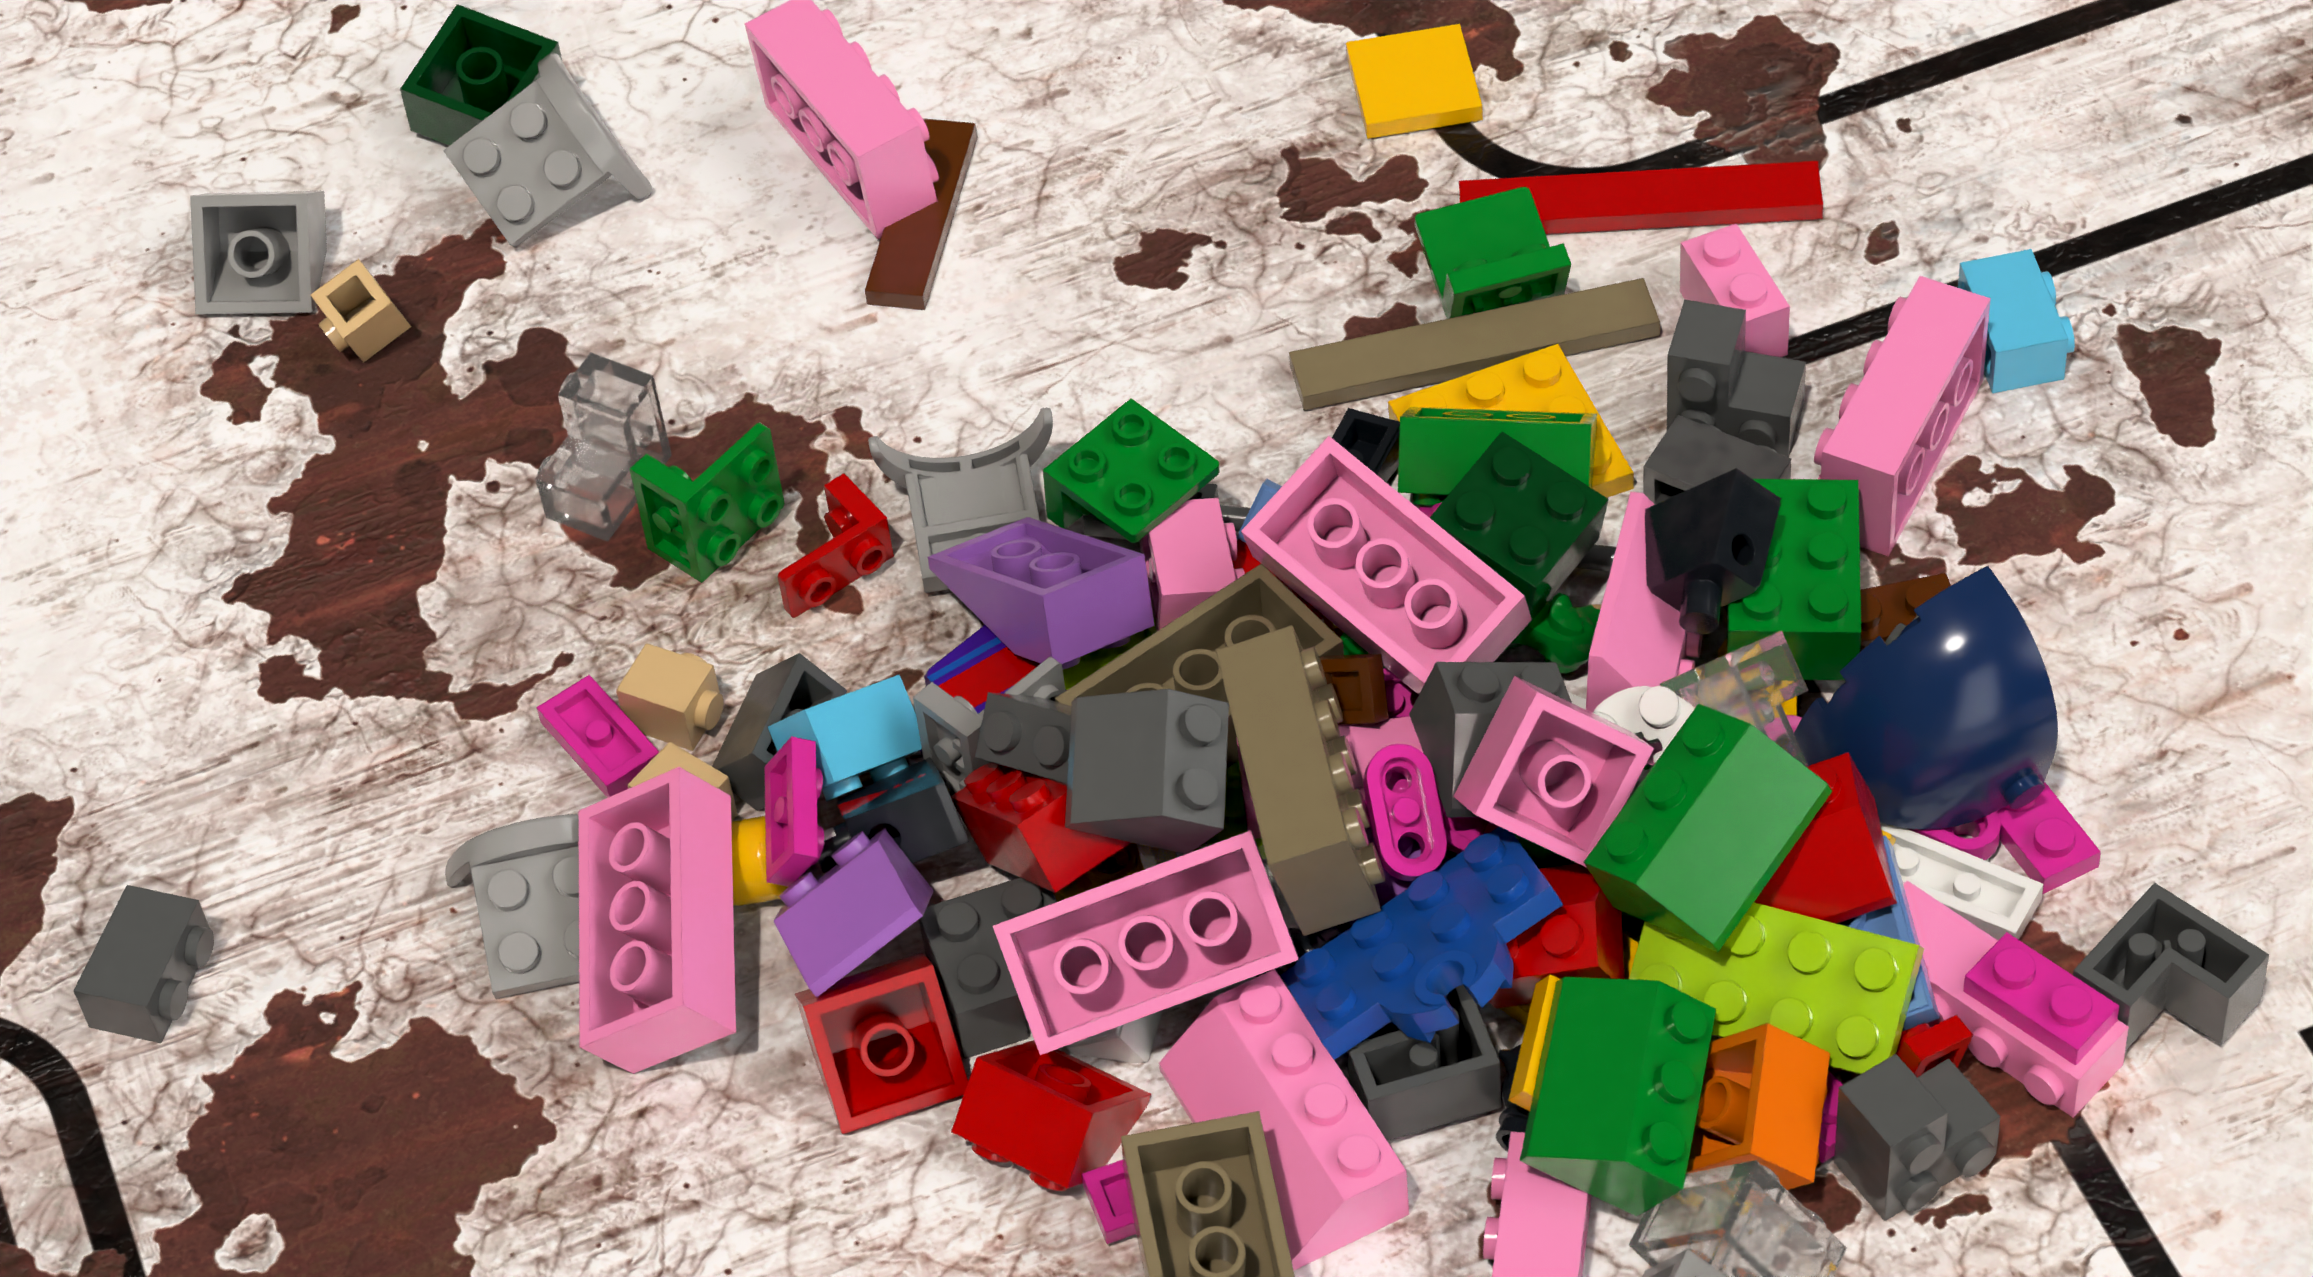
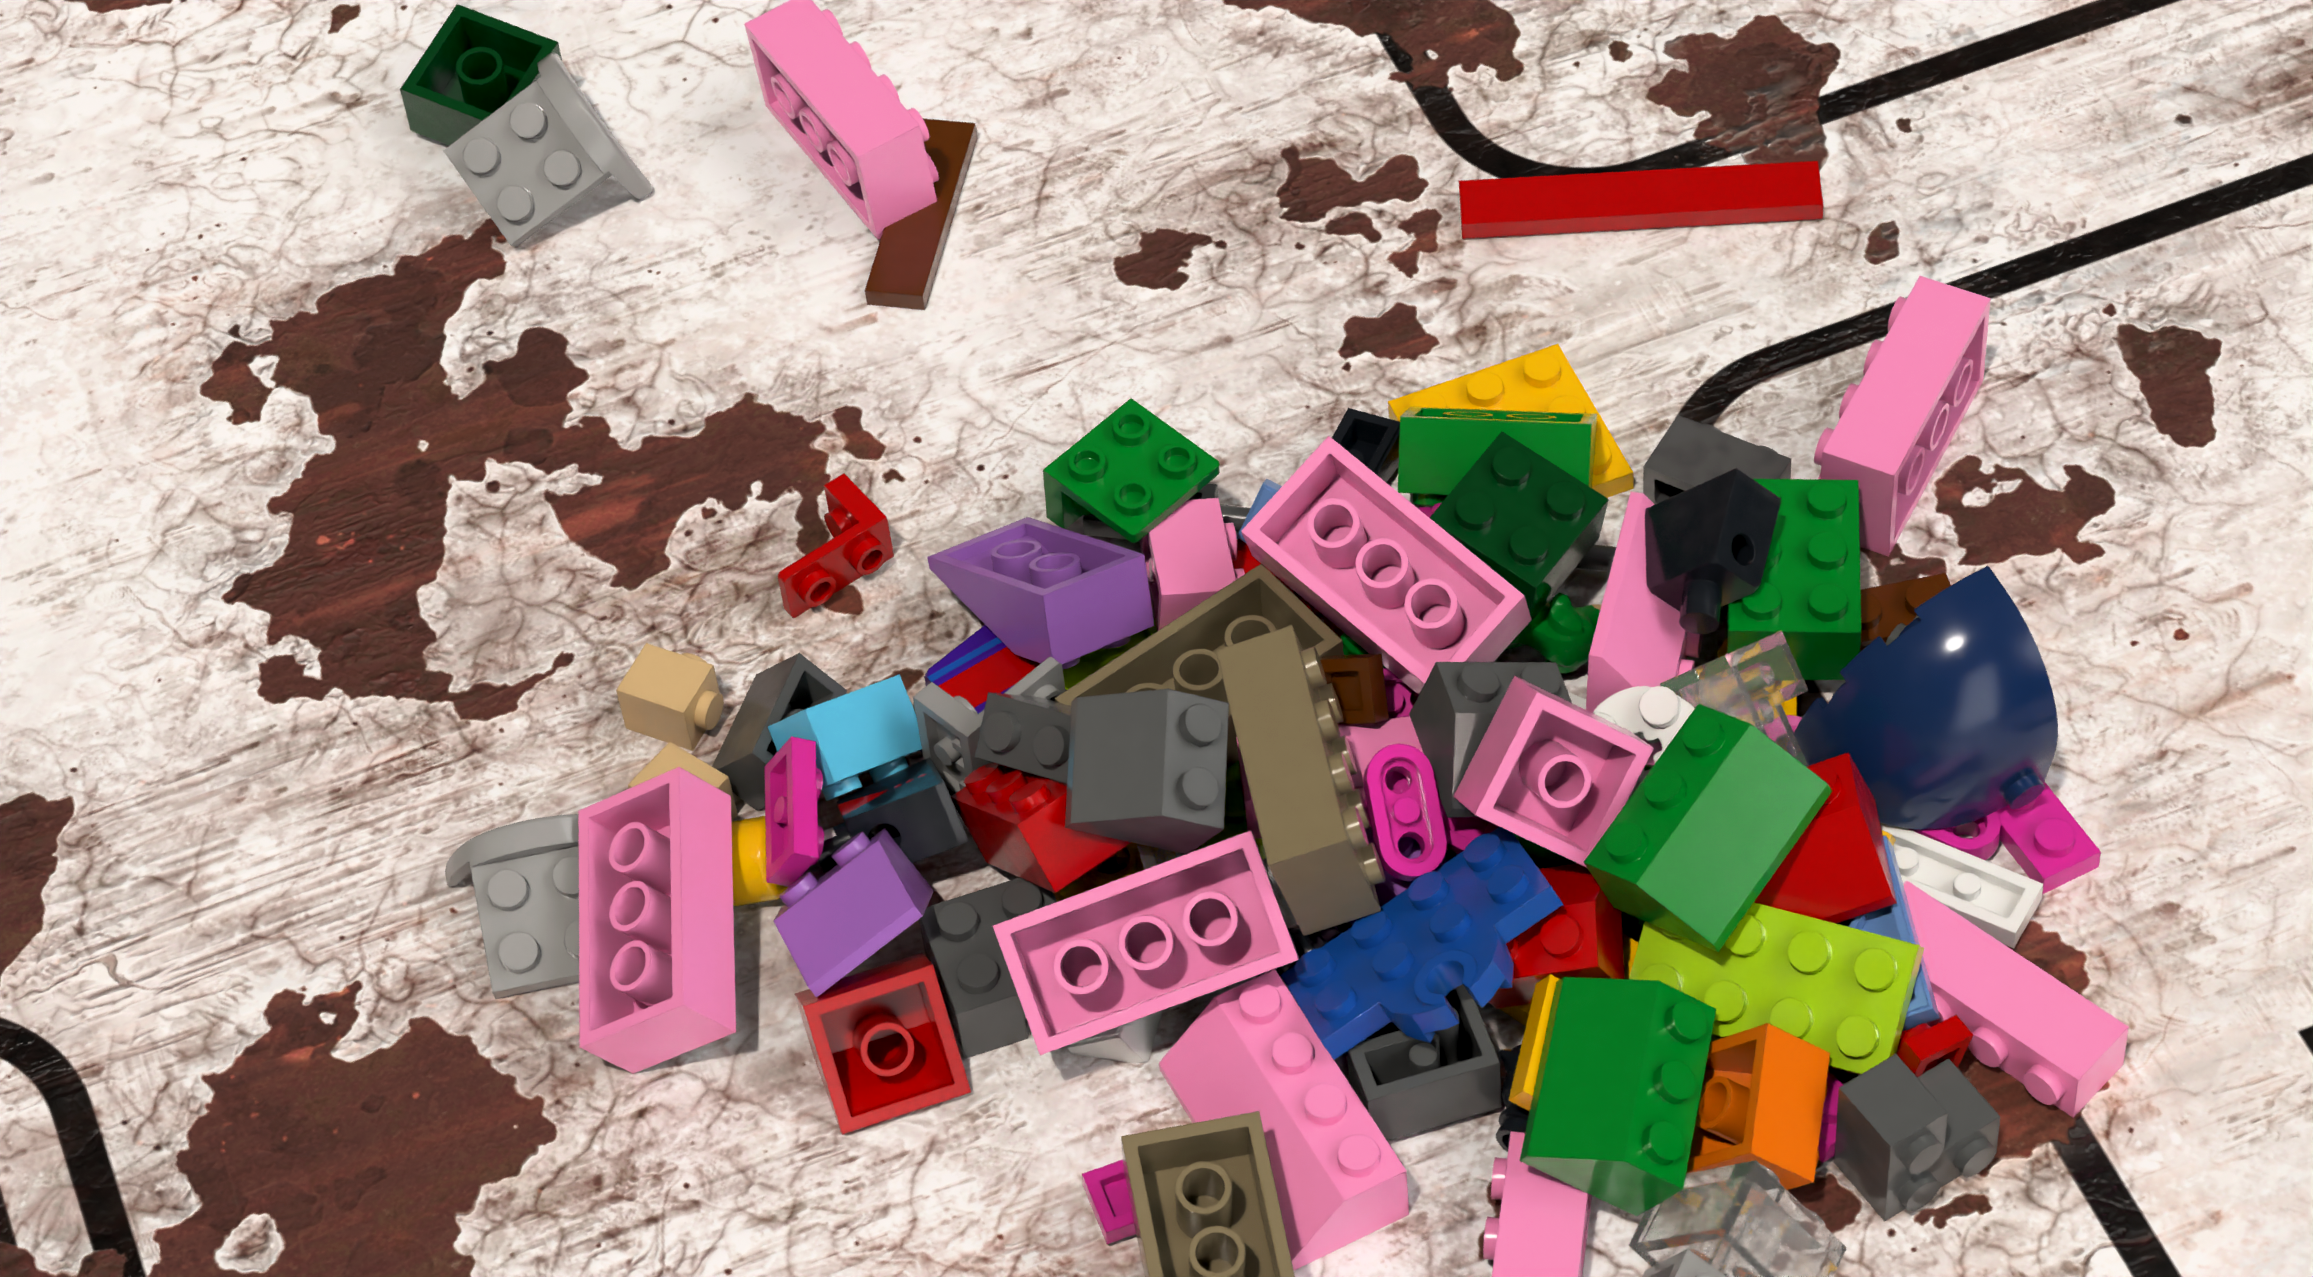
(144, 964): dark grey brick -> none
(257, 251): light grey slope -> none
(358, 312): tan brick -> none
(597, 735): dark pink plate -> none
(610, 426): clear brick -> none
(710, 518): green bracket -> none
(968, 493): light grey piece -> none
(1046, 1113): red slope -> none
(1414, 81): yellow tile -> none
(1471, 343): dark tan tile -> none
(1491, 253): green bracket -> none
(1728, 273): bright pink brick -> none
(1730, 388): dark grey brick -> none
(2025, 332): medium azure brick -> none
(2041, 998): dark pink plate -> none
(2178, 962): dark grey brick -> none

